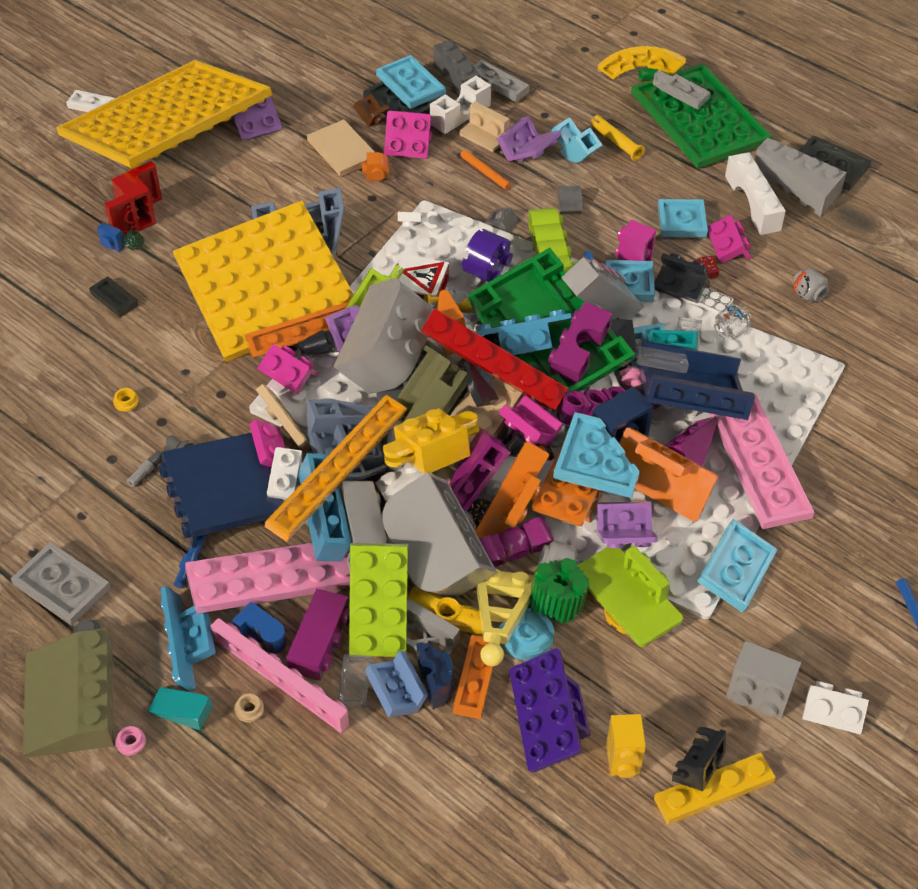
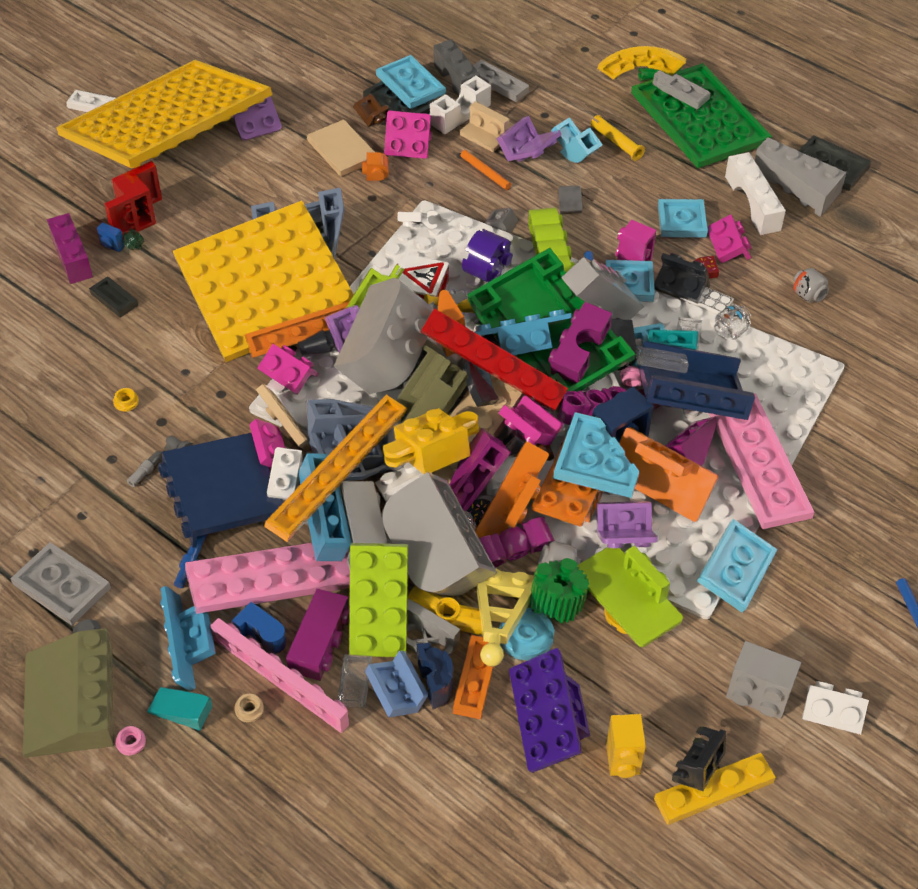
(69, 248): none -> magenta brick

